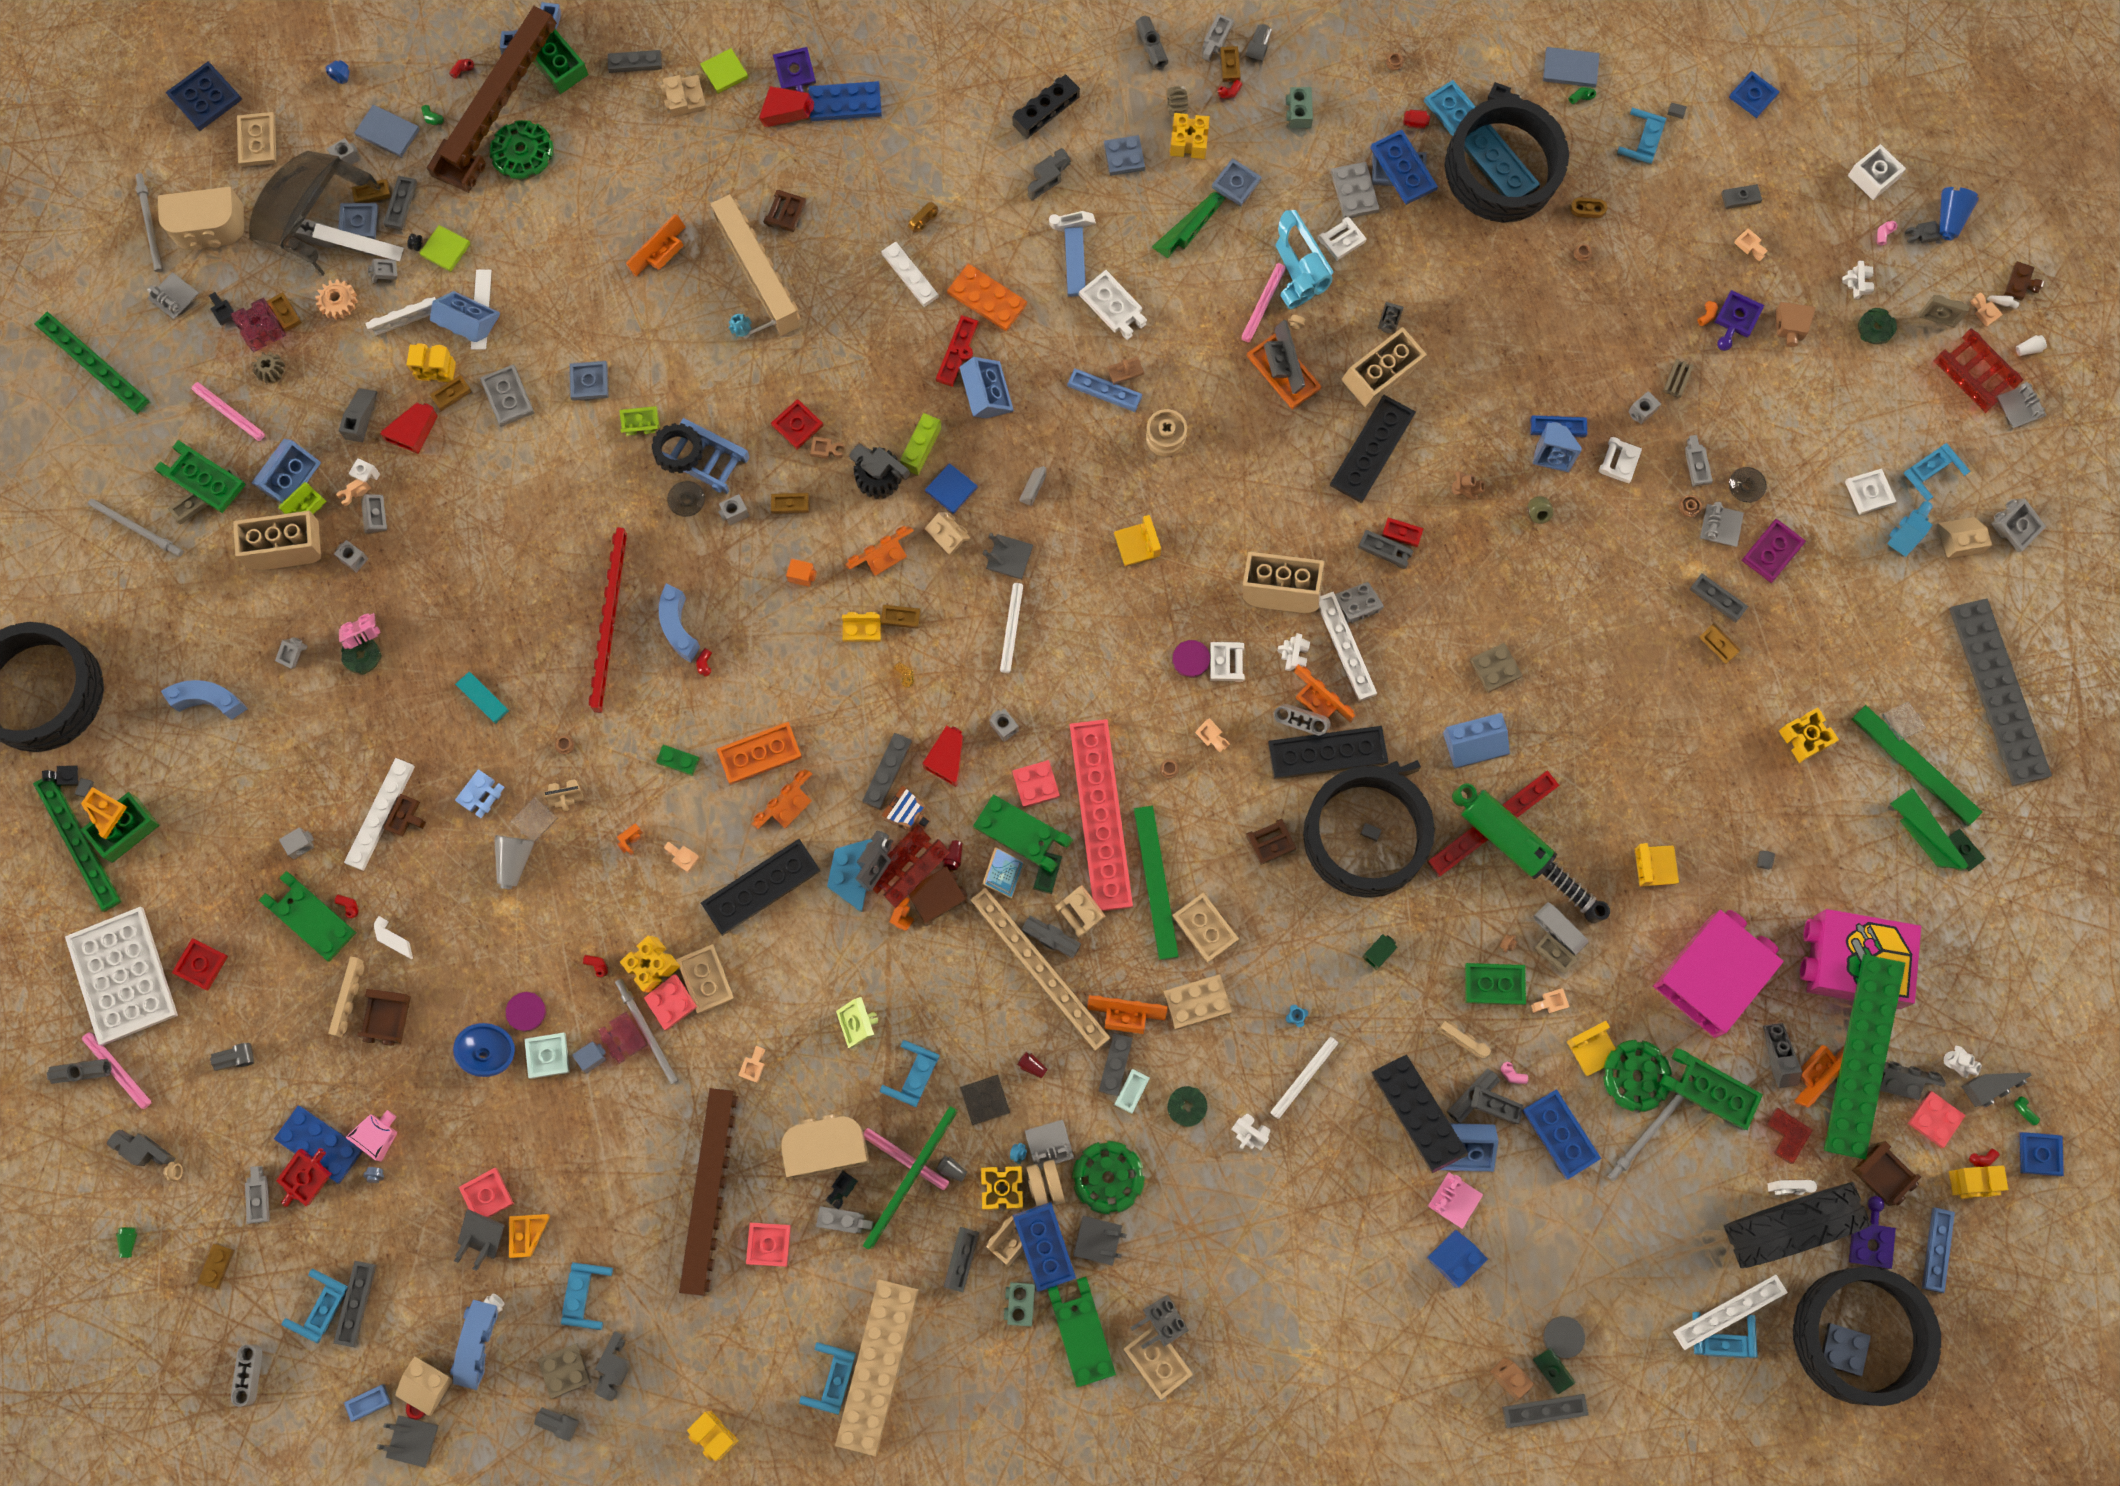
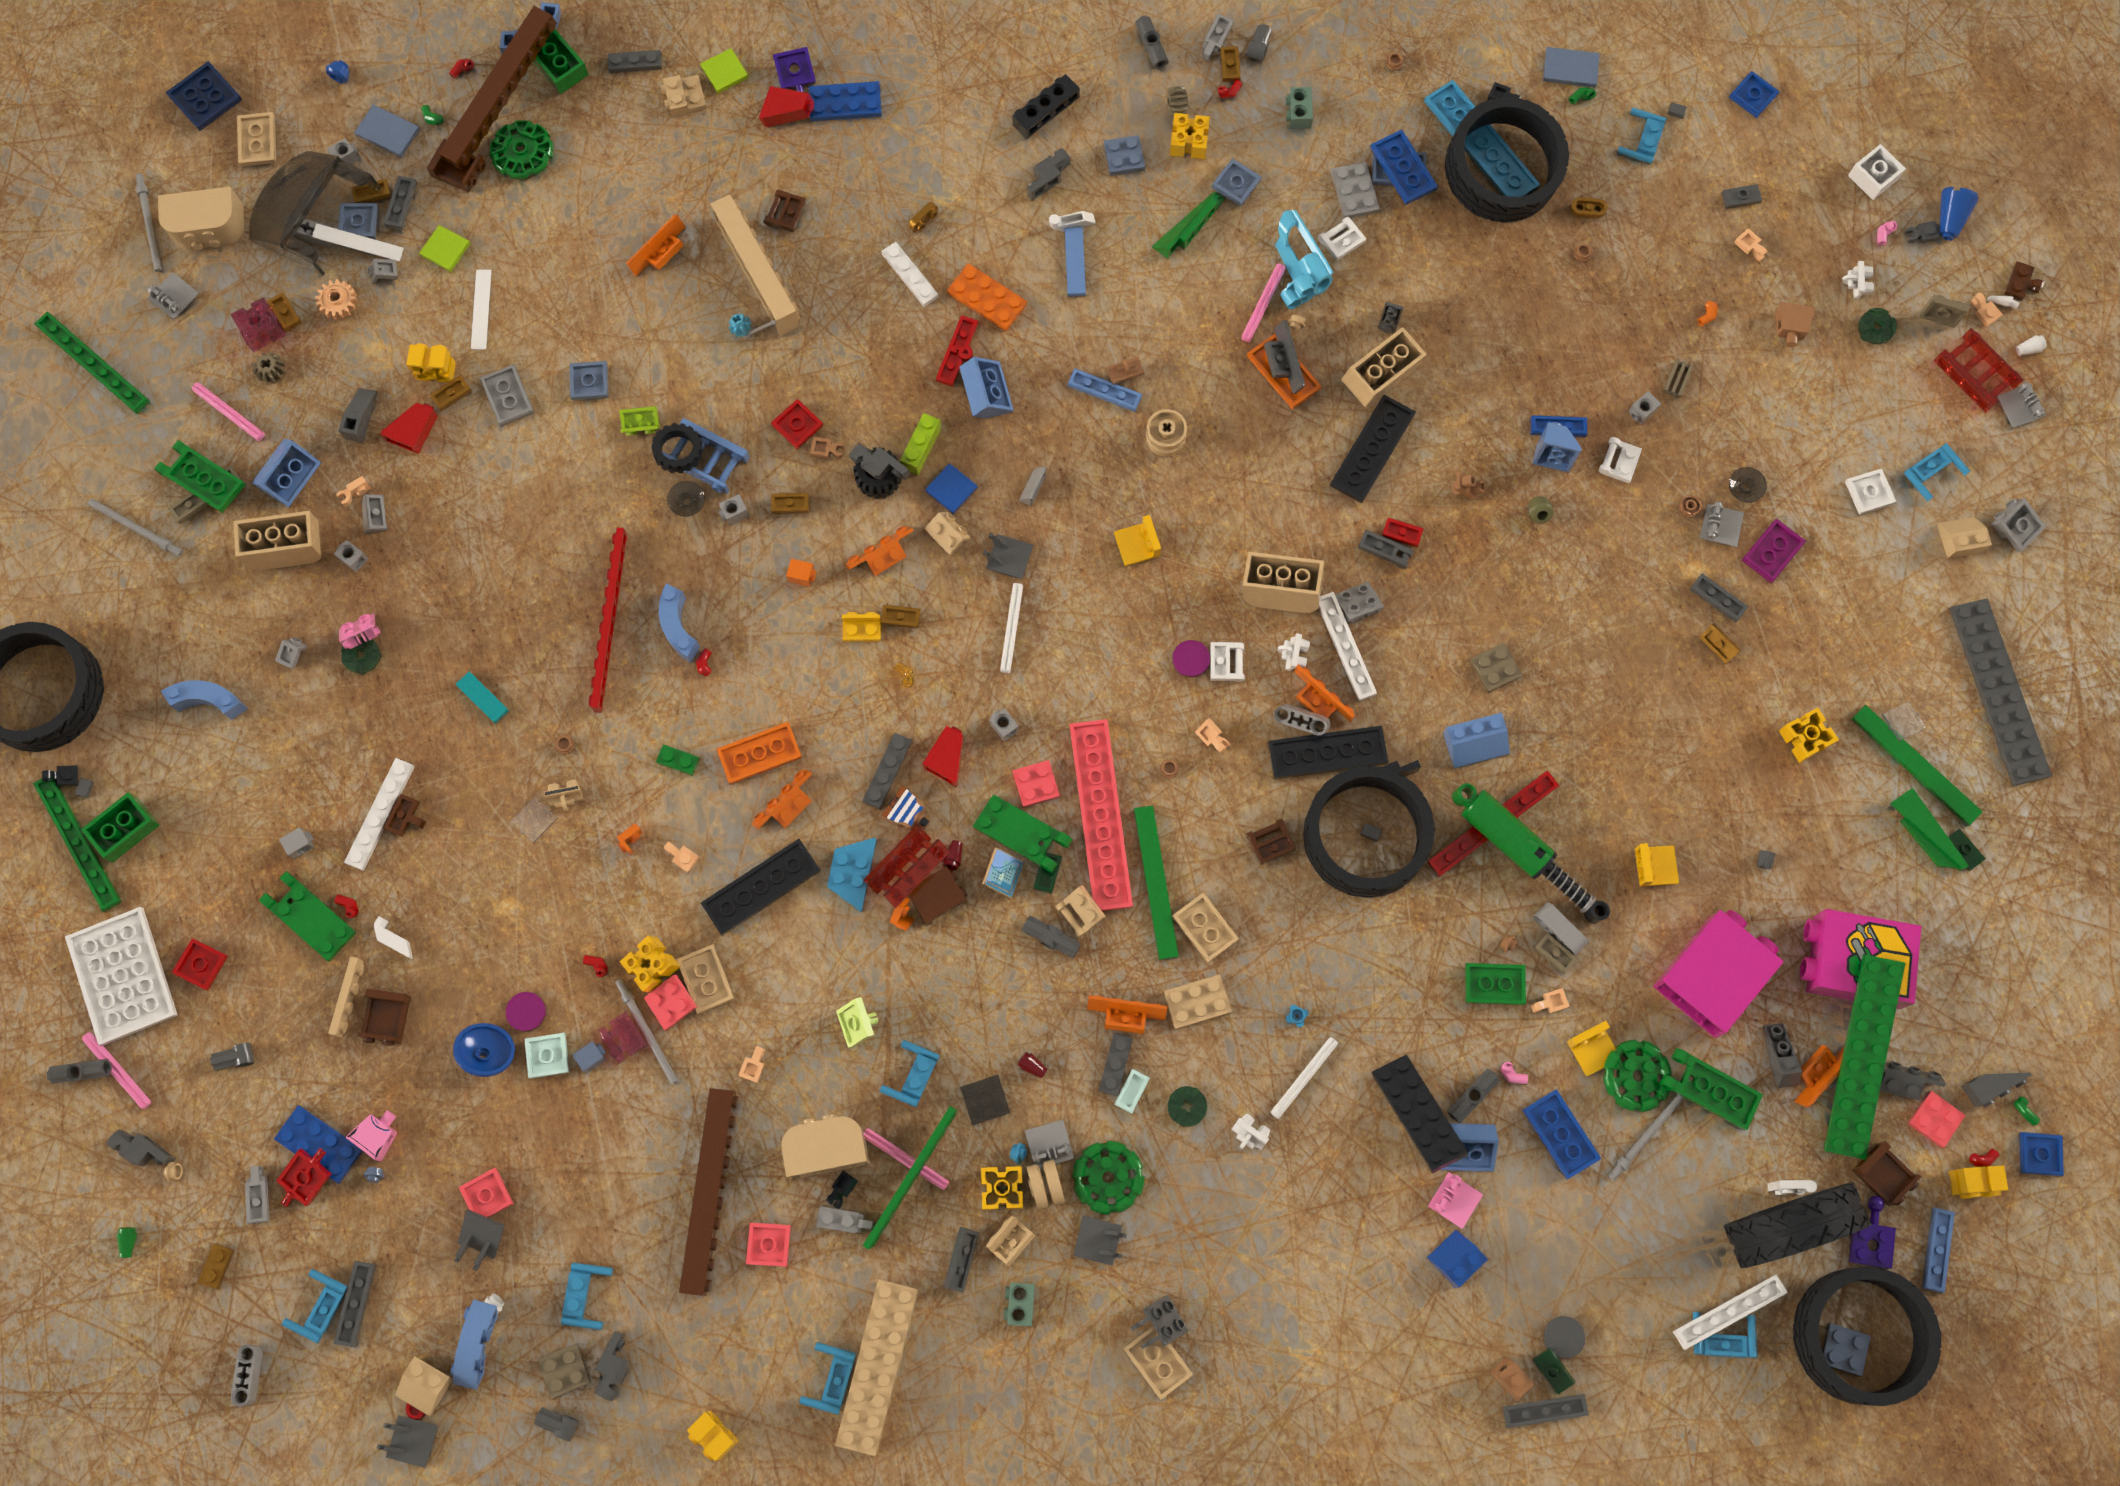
(102, 811): light orange wing -> none
(221, 310): black plate -> none
(302, 499): lime bracket -> none
(363, 471): white bracket -> none
(367, 1403): medium blue tile -> none
(400, 318): white plate -> none
(414, 242): black bush -> none
(463, 316): medium blue slope -> none
(476, 790): light blue plate -> none
(511, 858): light grey cone -> none
(525, 1234): light orange wing -> none
(874, 860): dark grey plate -> none
(951, 1168): dark grey cone -> none
(1040, 969): tan plate -> none
(1044, 1246): blue plate -> none
(1082, 1336): green hinge -> none
(1113, 304): white tile -> none
(1380, 951): dark green slope -> none
(1416, 119): red brick -> none
(1465, 1040): tan hinge -> none
(1497, 1105): dark grey plate -> none
(1697, 462): light grey hinge -> none
(1740, 325): dark purple plate -> none
(1793, 1132): clear red plate -> none
(1911, 529): dark azure brick -> none
(1962, 1062): white hips -> none

